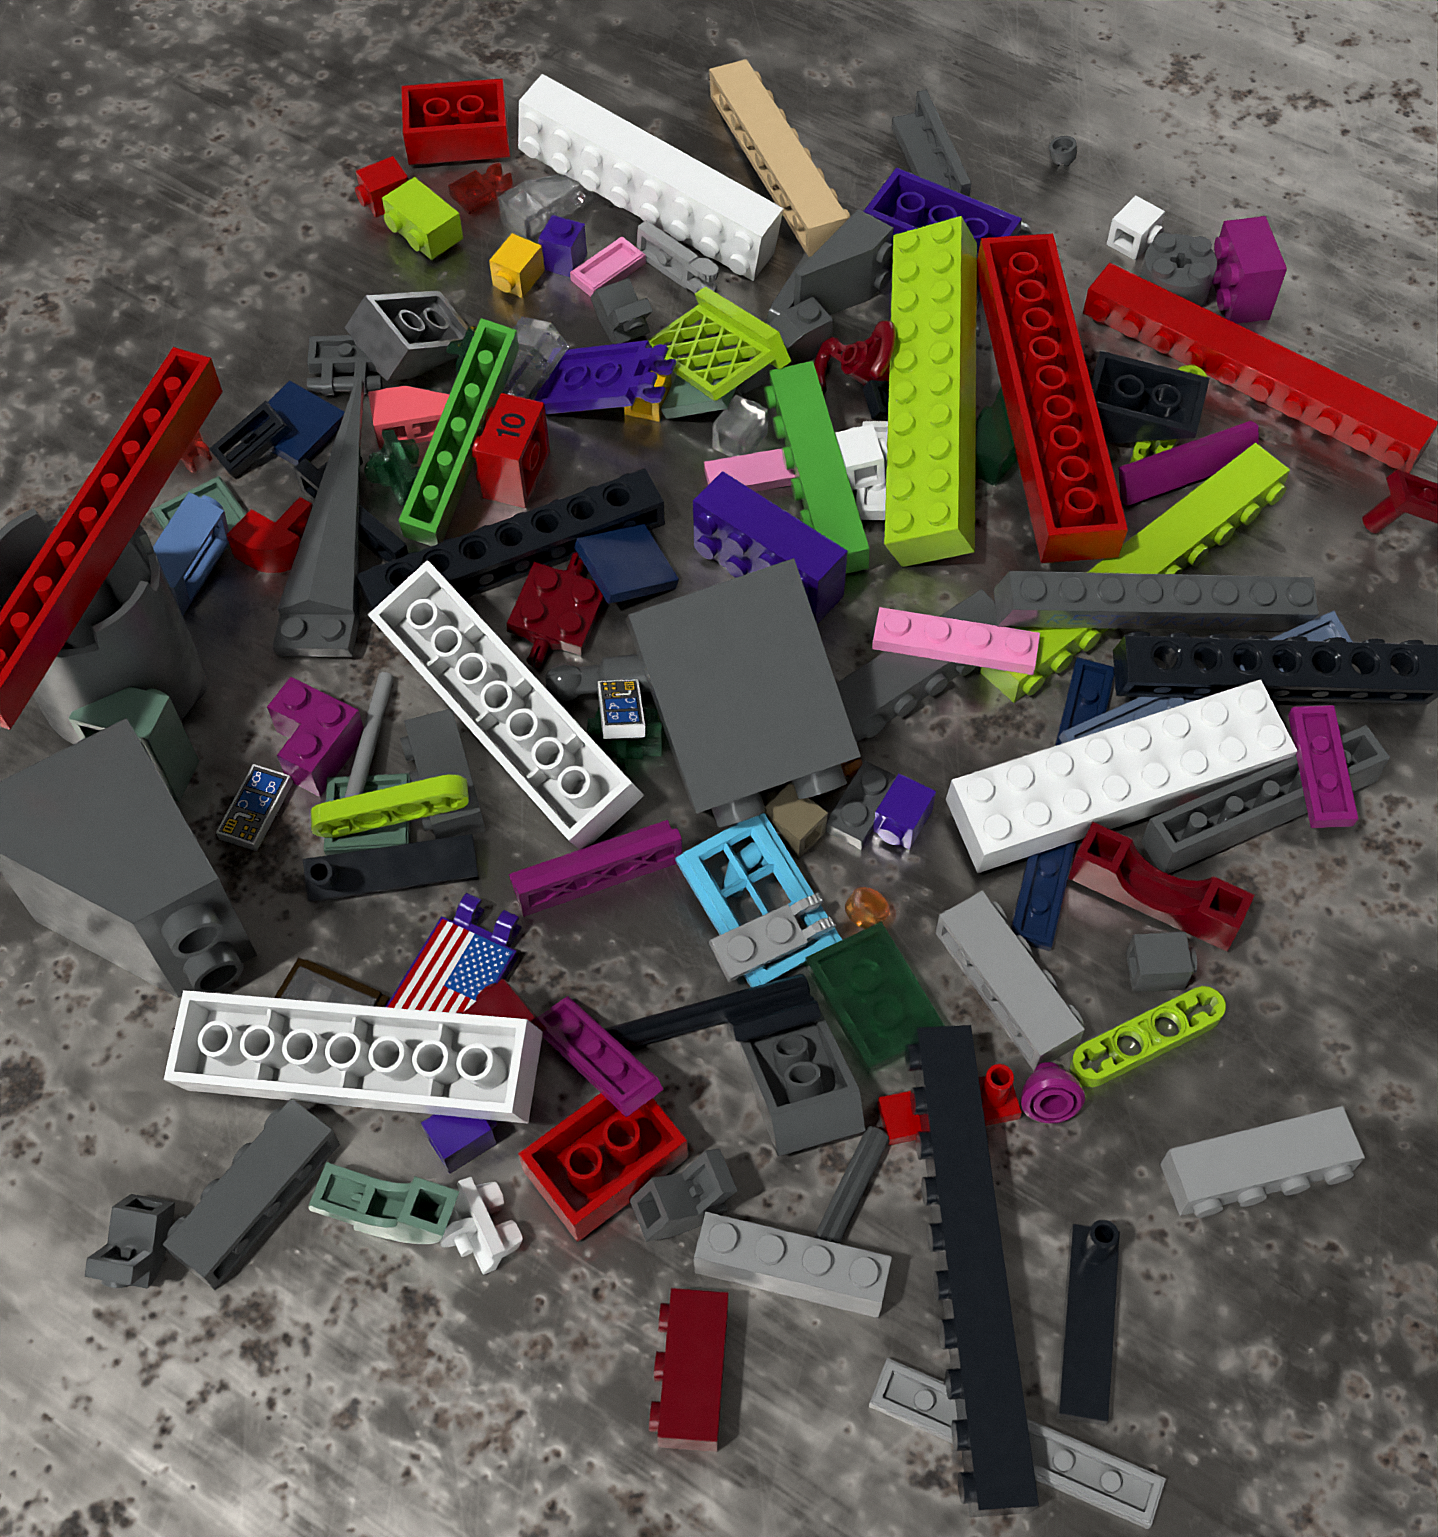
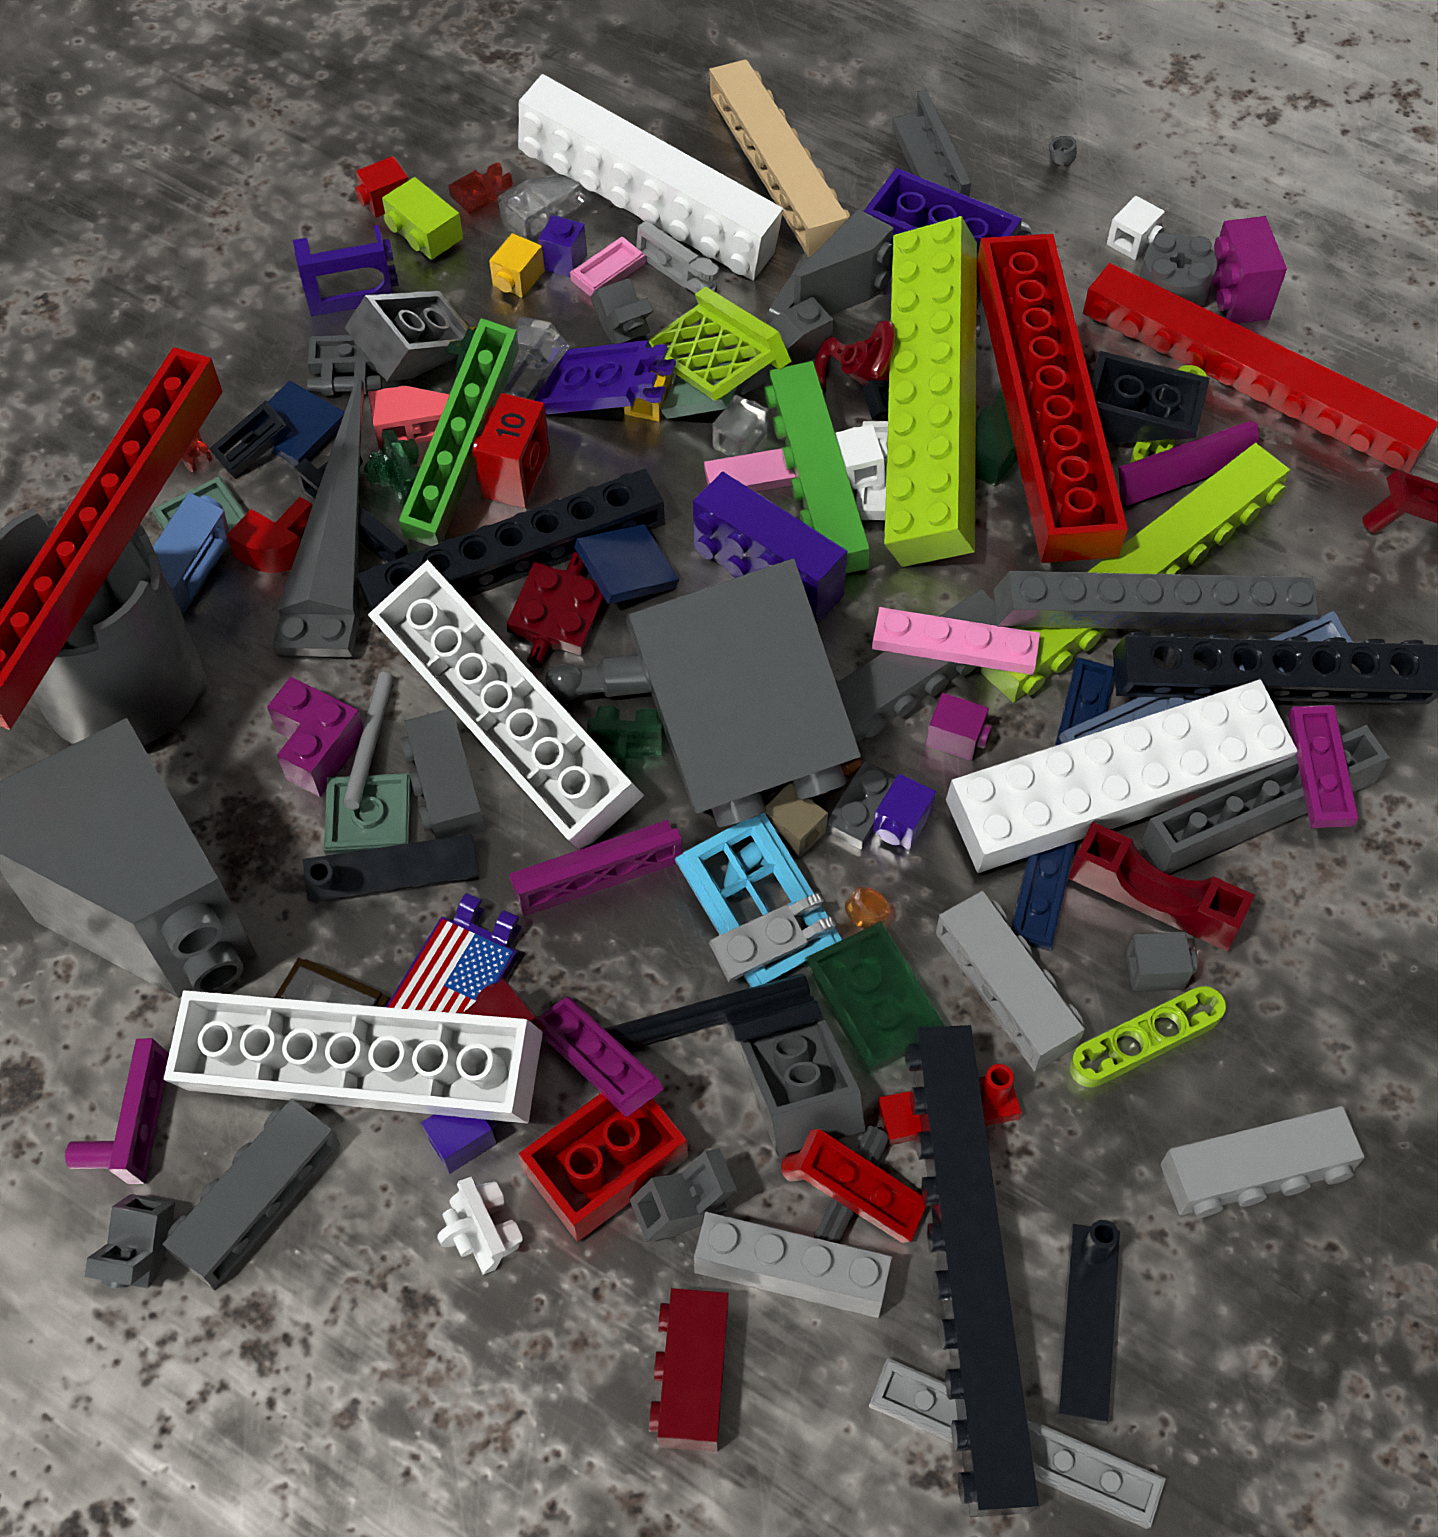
(137, 1124): none -> magenta piece
(155, 725): sand green slope -> none
(254, 807): tile -> none
(323, 263): none -> dark purple panel
(382, 1208): sand green arch -> none
(389, 806): lime beam -> none
(455, 121): red brick -> none
(621, 709): tile -> none
(856, 1184): none -> red piece
(958, 727): none -> magenta brick
(1051, 1094): magenta brick -> none

